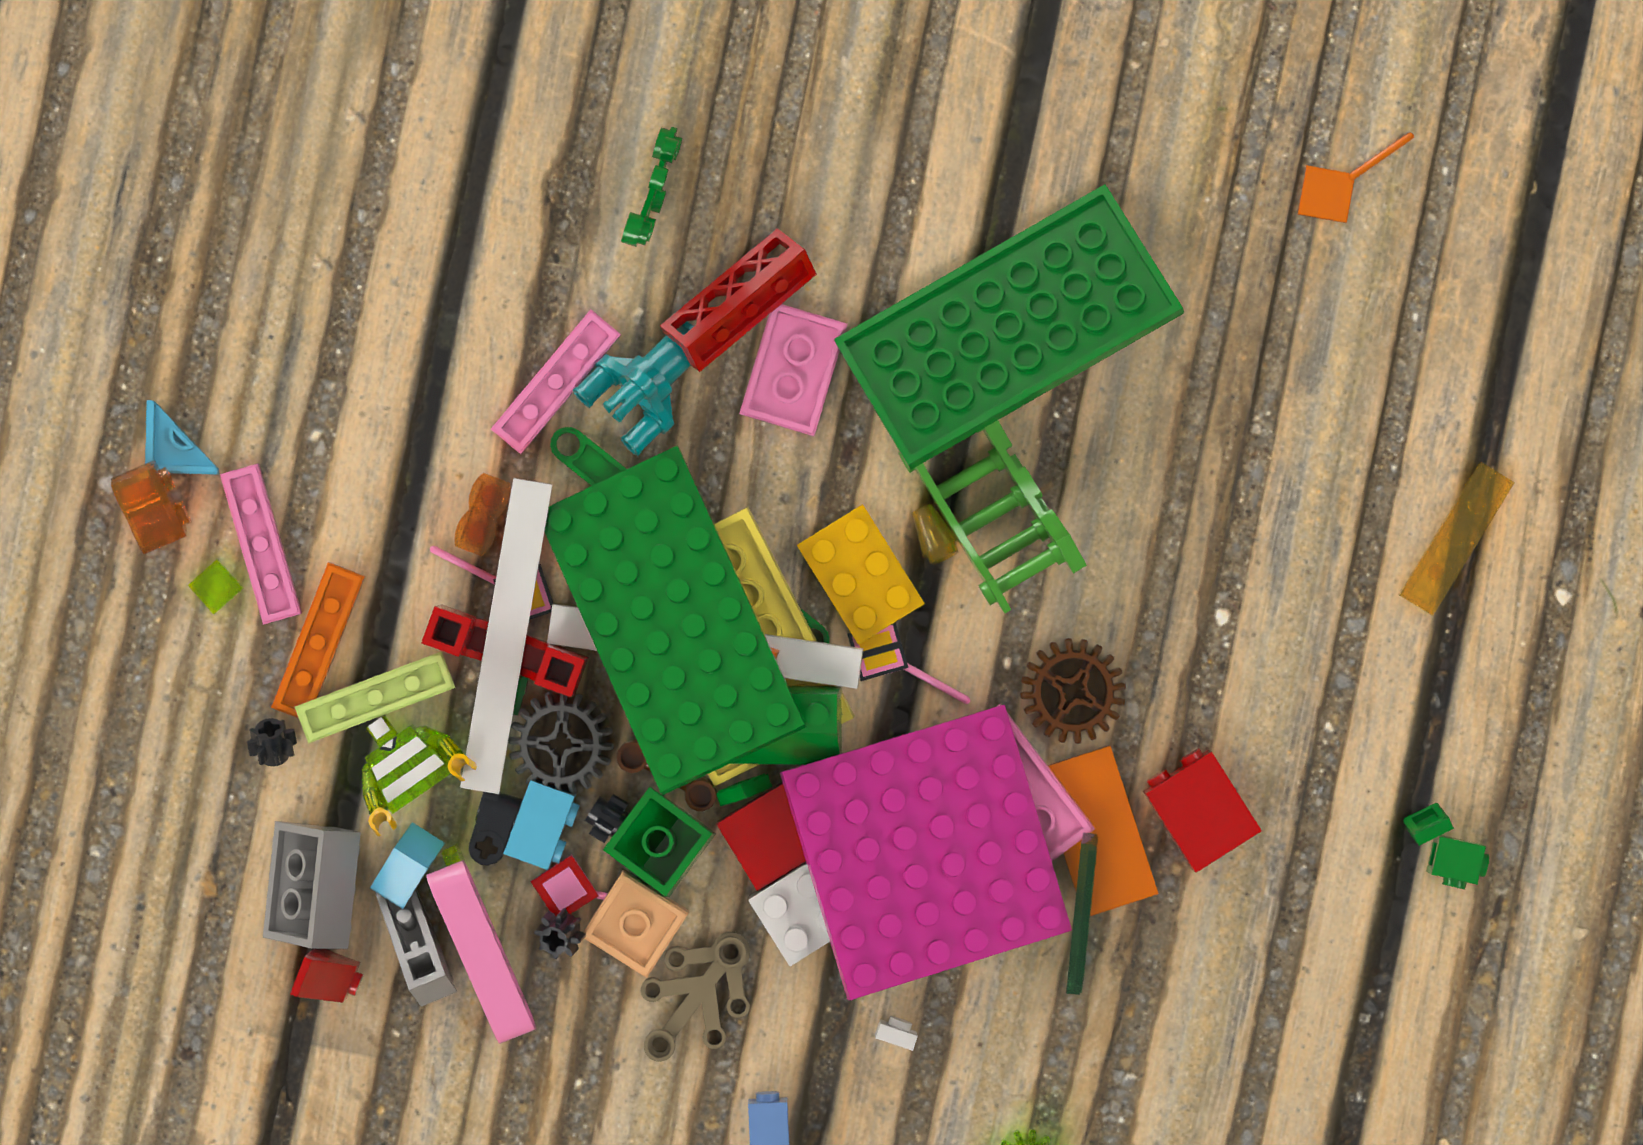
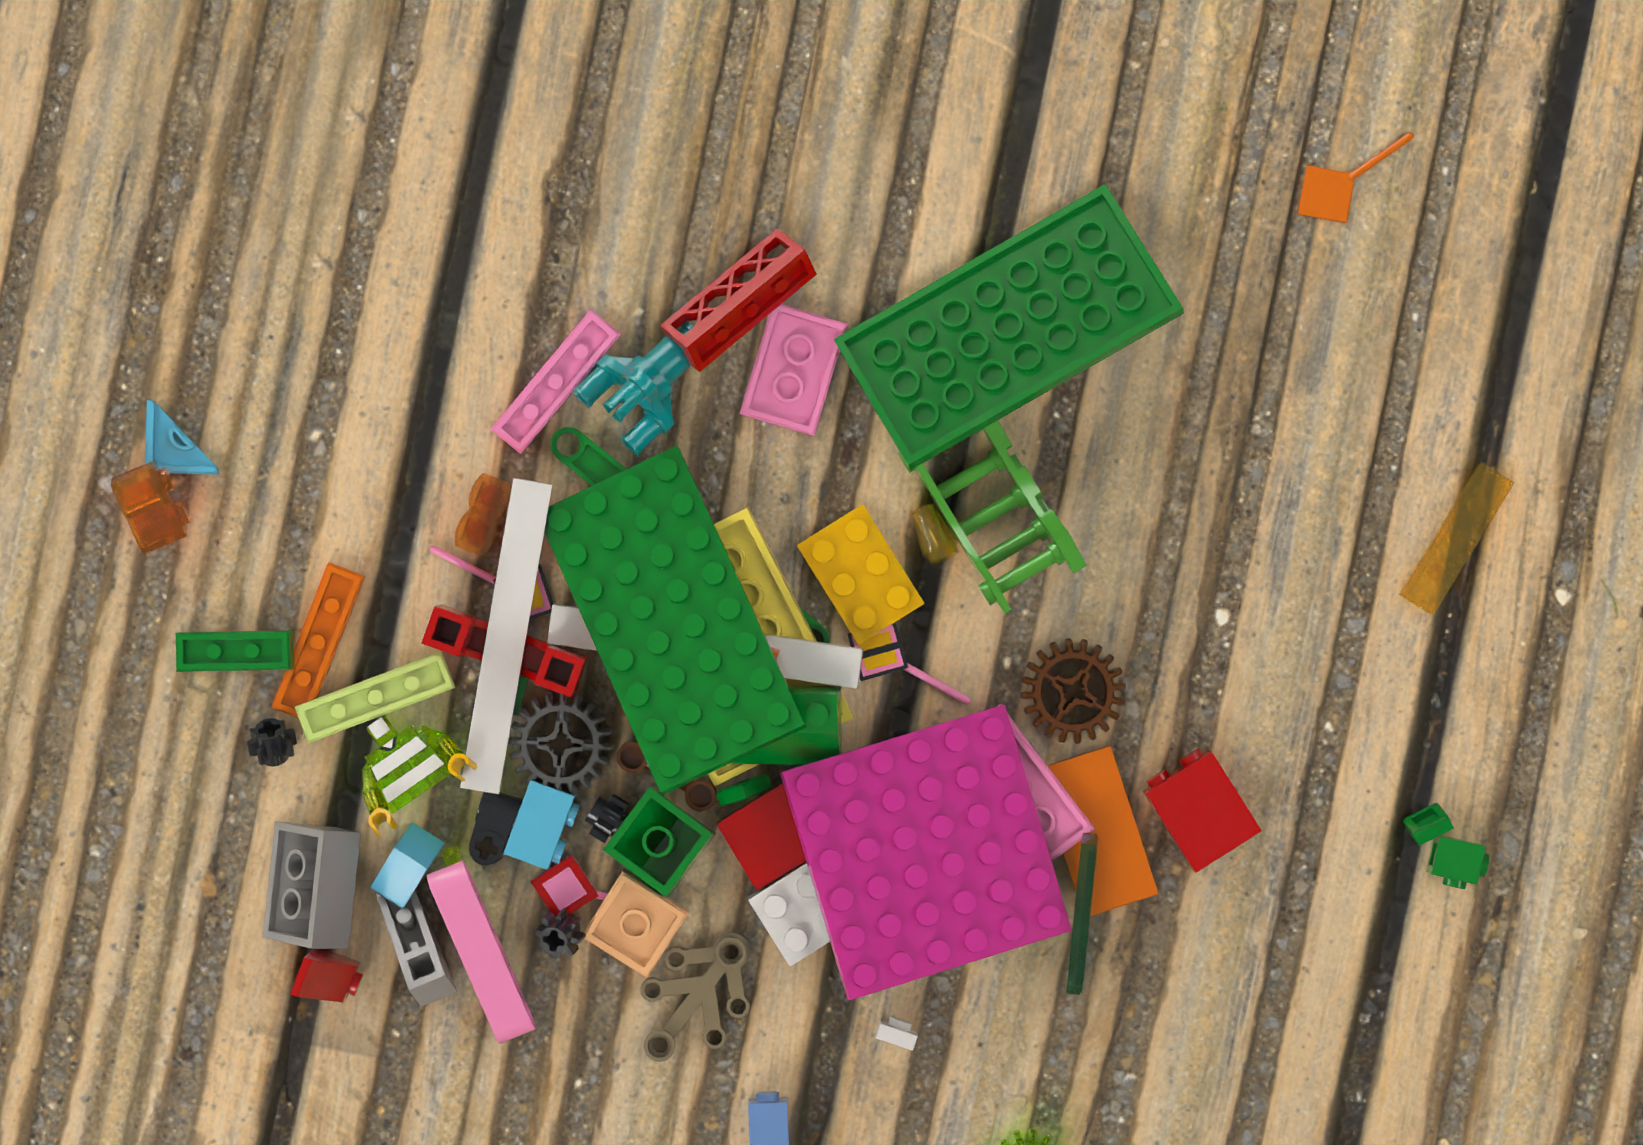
(215, 586): clear neon green tile -> none
(234, 651): none -> green tile
(261, 543): bright pink tile -> none
(640, 227): green plant -> none

